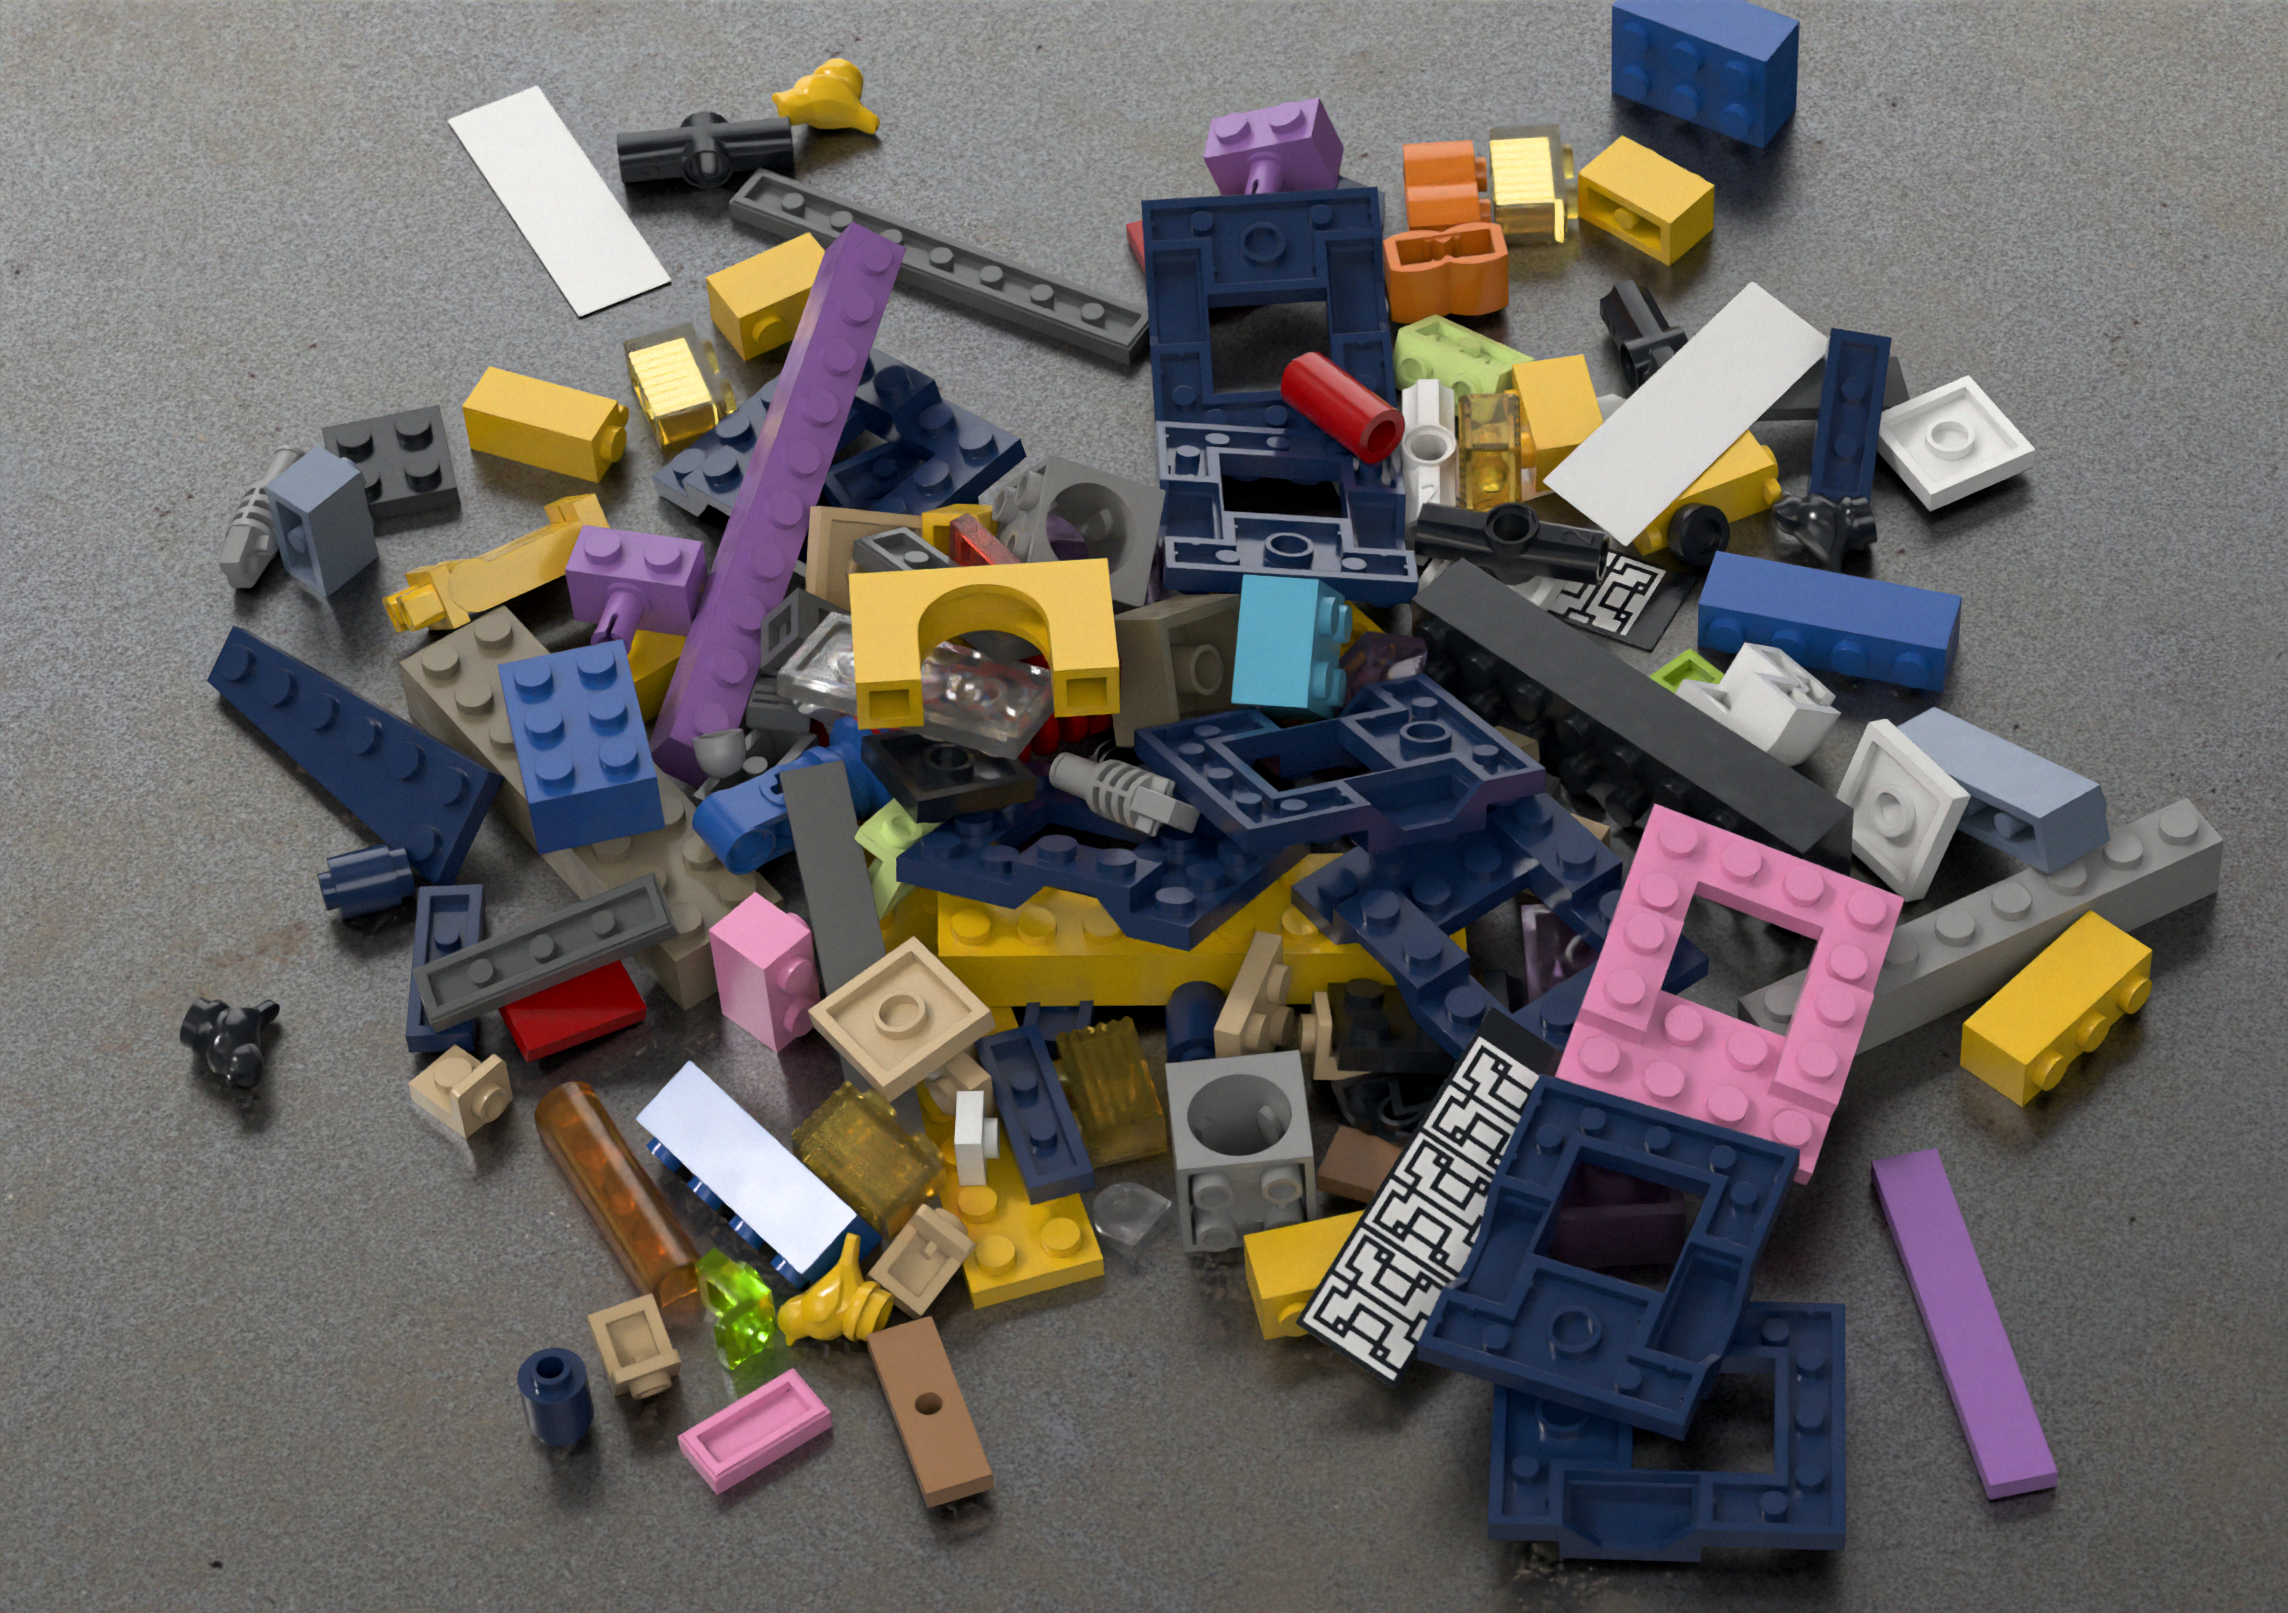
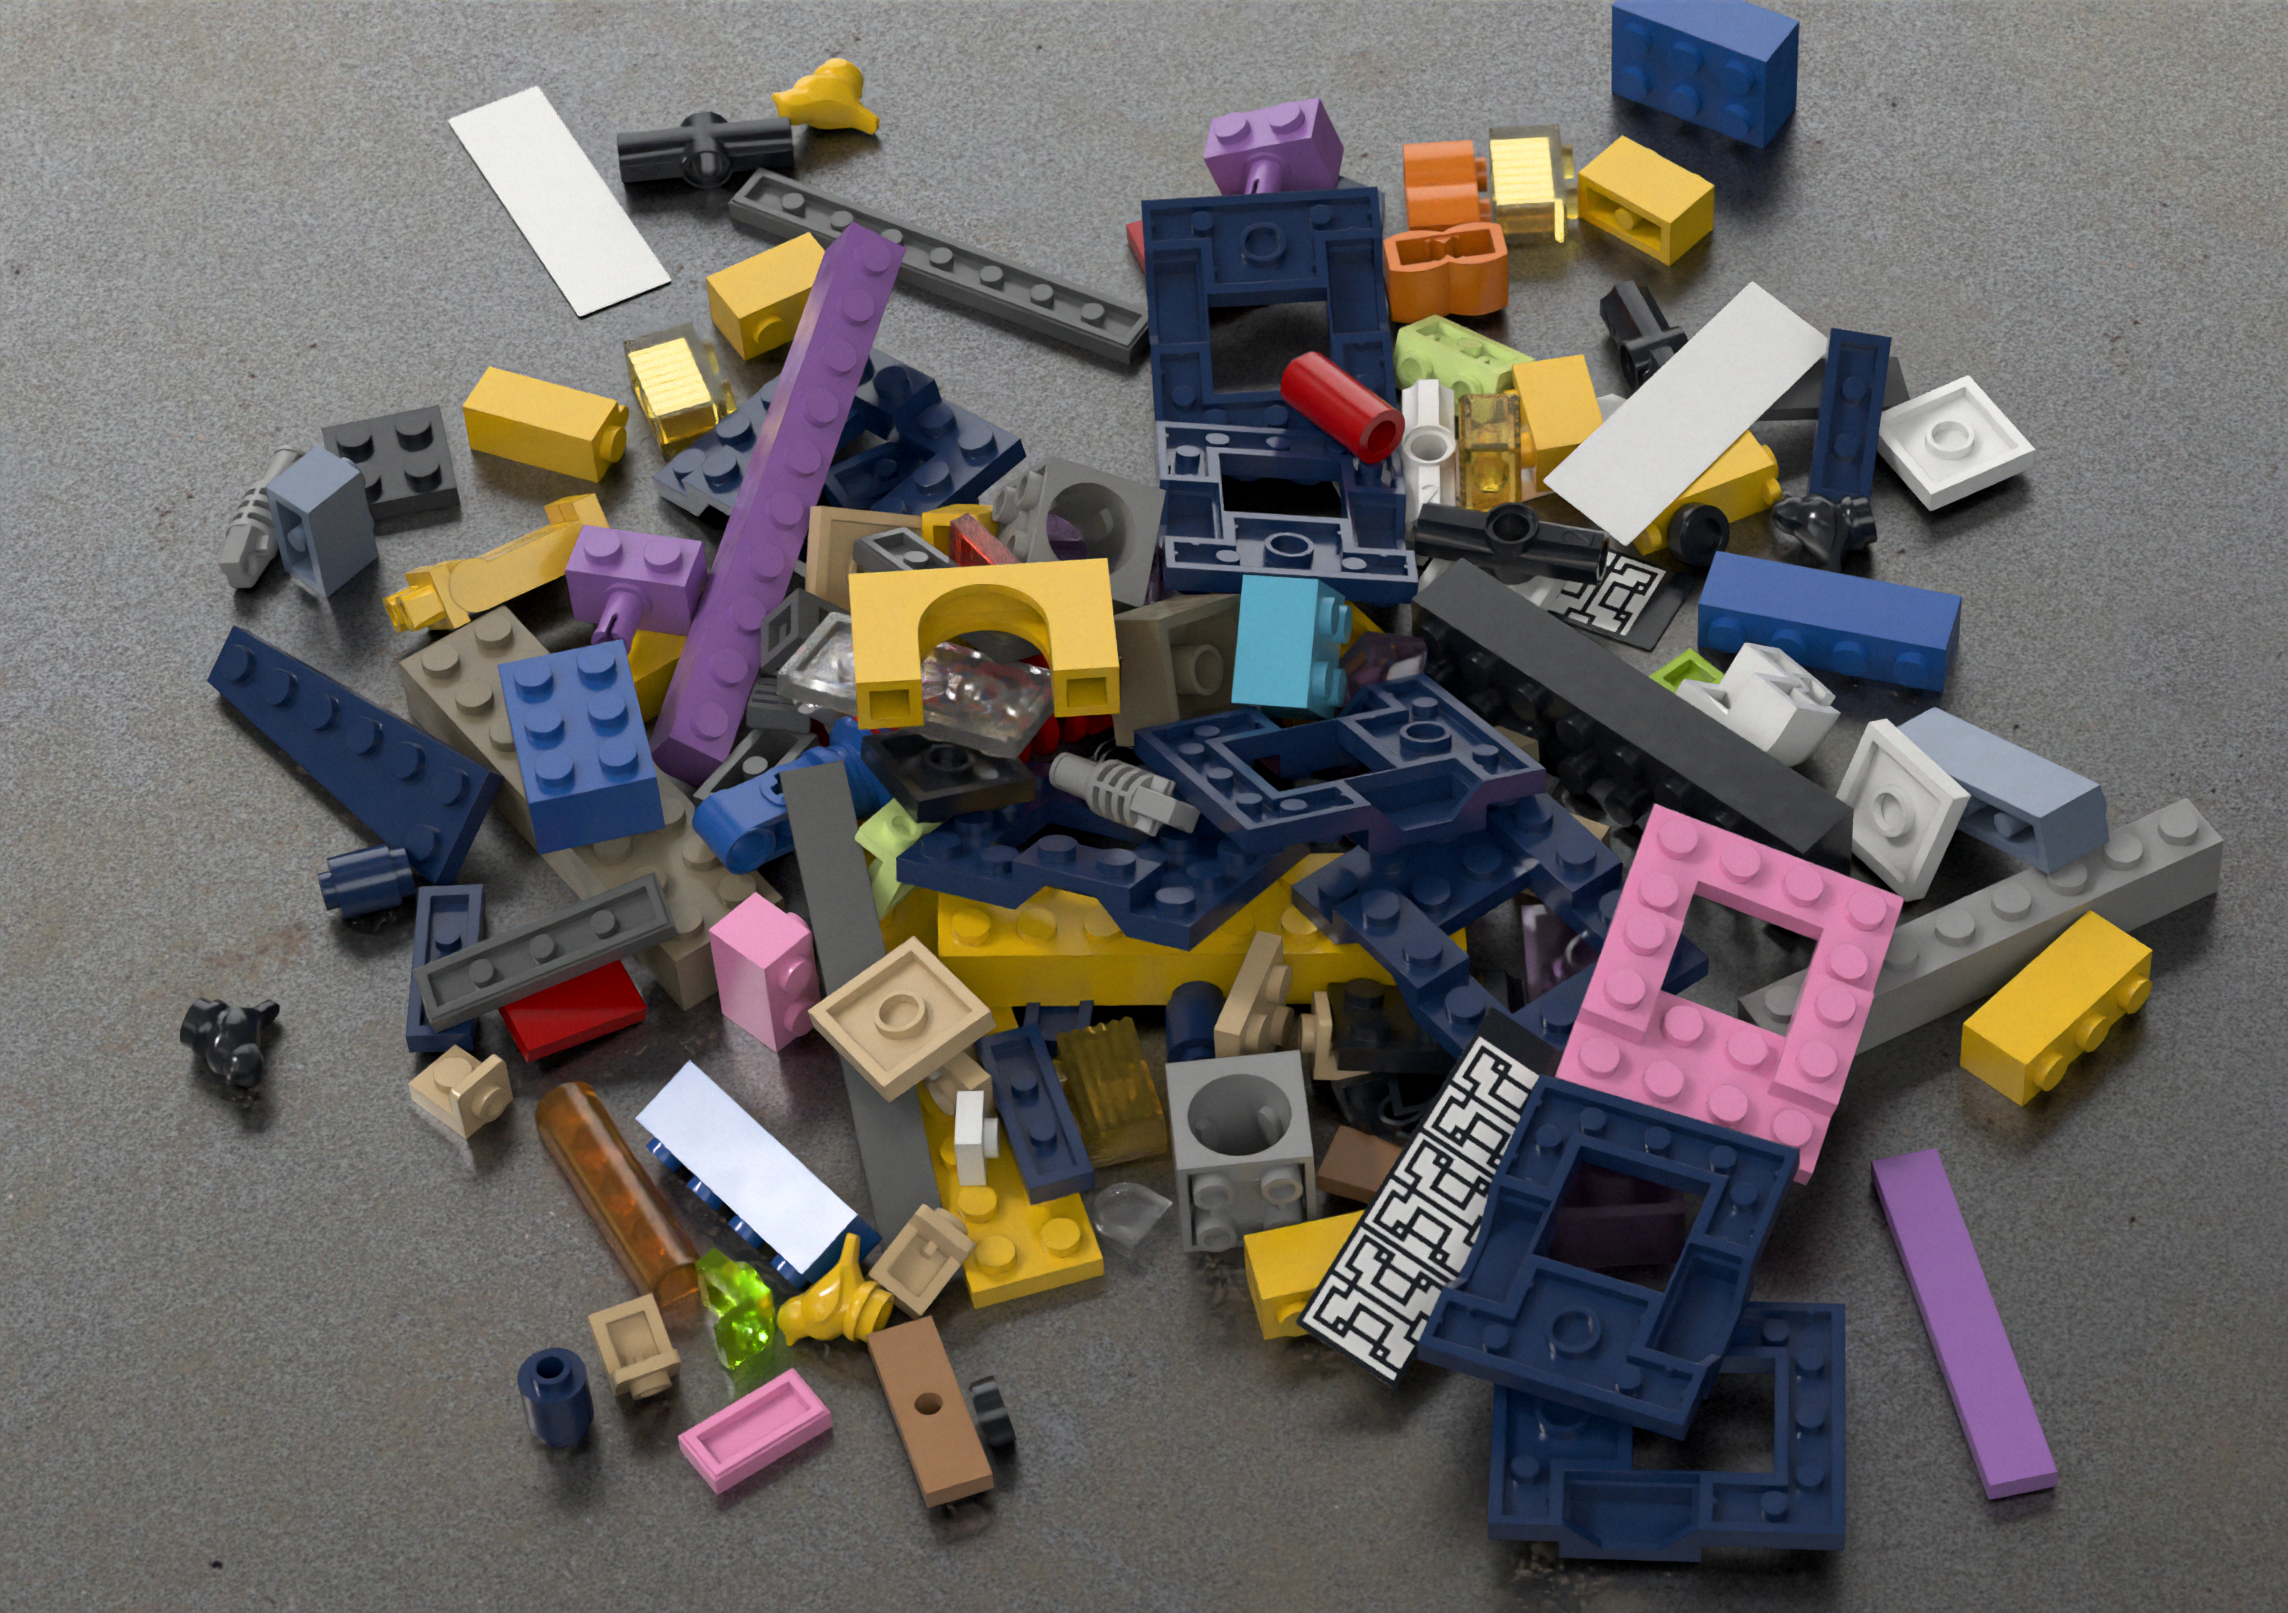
(720, 752): light grey hinge -> none
(870, 1158): clear yellow brick -> none
(991, 1411): none -> black tile

